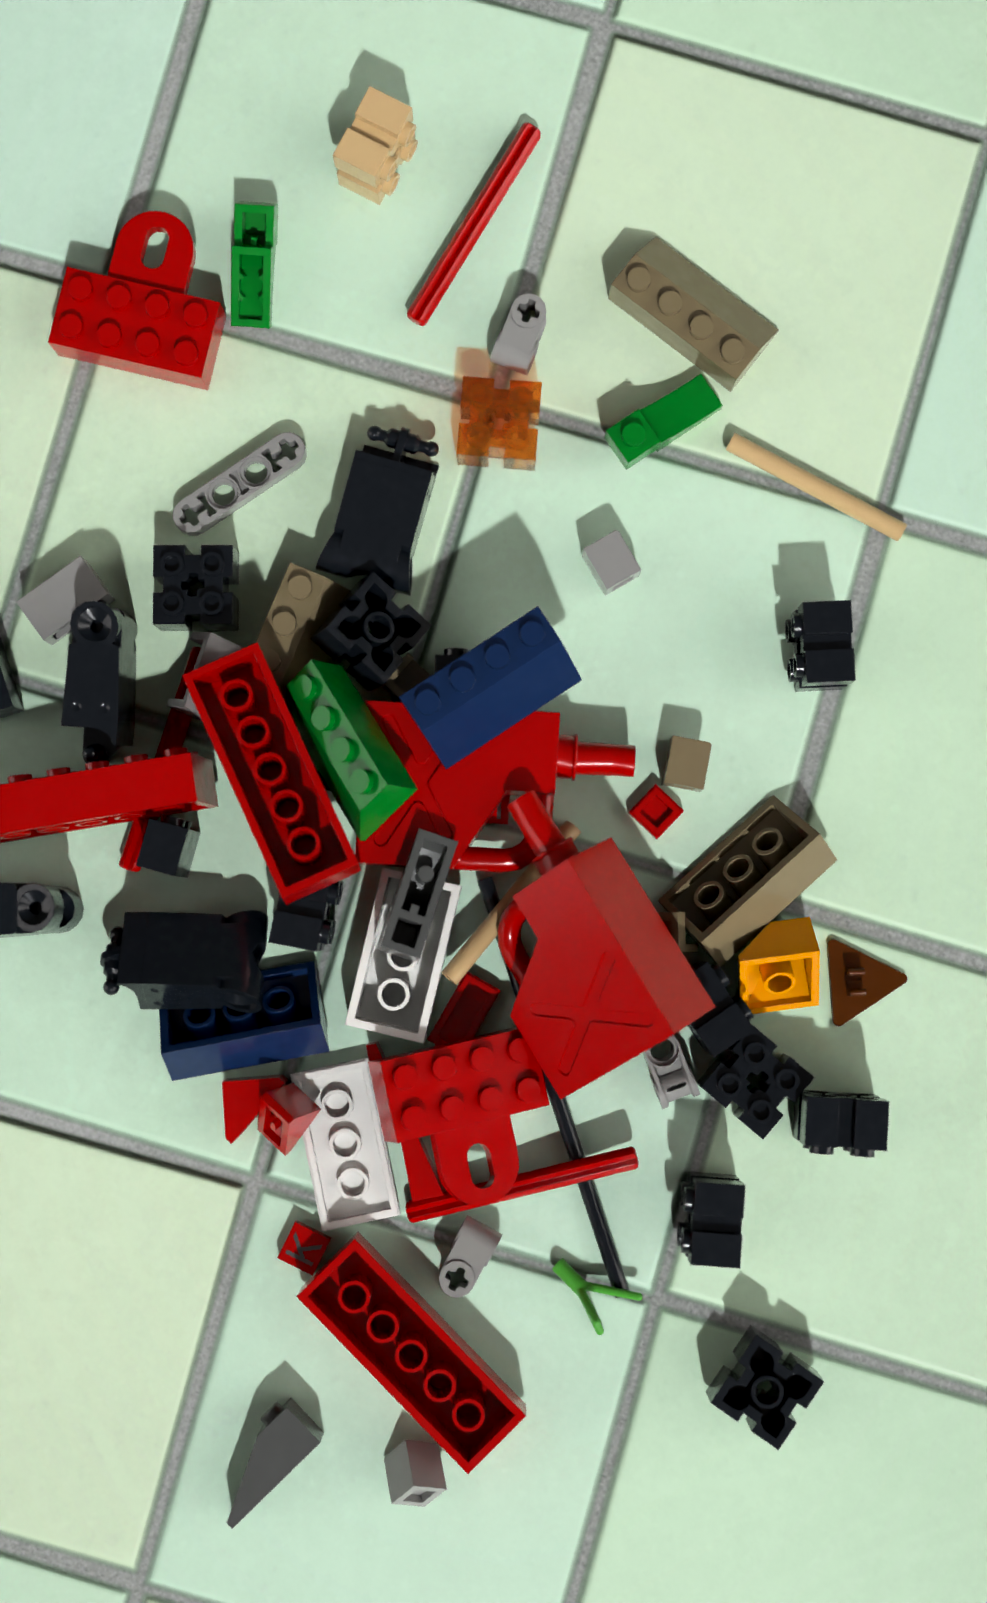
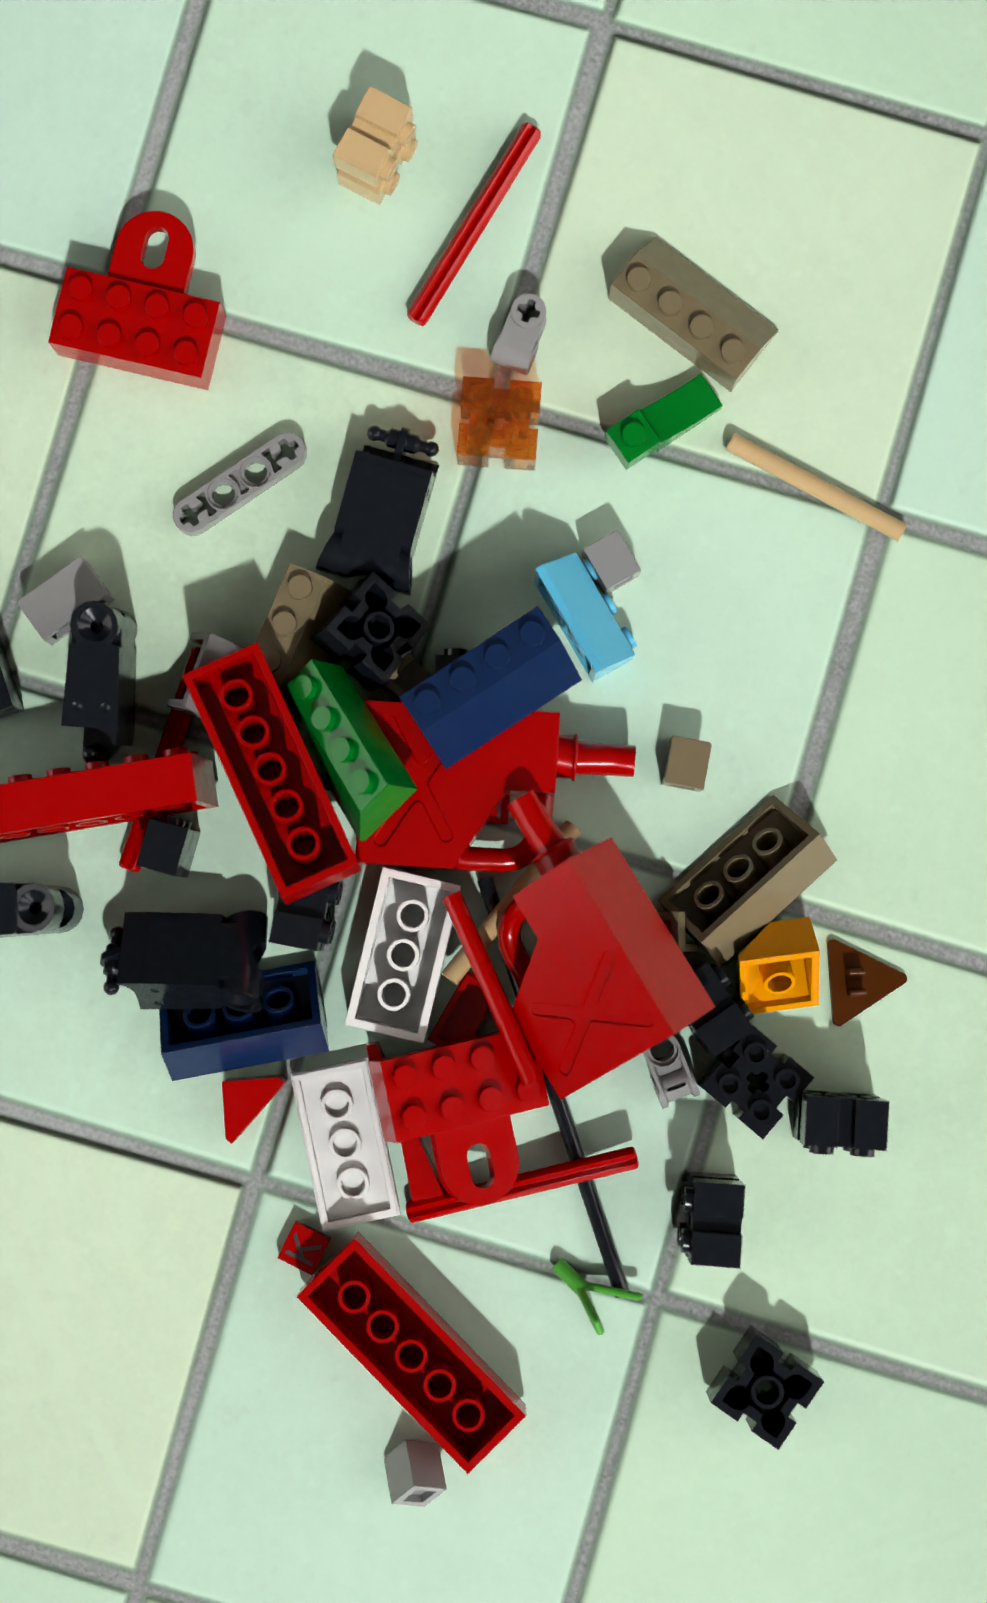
(213, 605): black brick -> none
(253, 264): green slope -> none
(279, 1447): dark grey slope -> none
(285, 1116): red slope -> none
(417, 896): dark grey slope -> none
(469, 1251): light grey piece -> none
(491, 988): none -> red piece
(585, 615): none -> medium azure slope
(655, 811): red tile -> none
(821, 646): black brick -> none

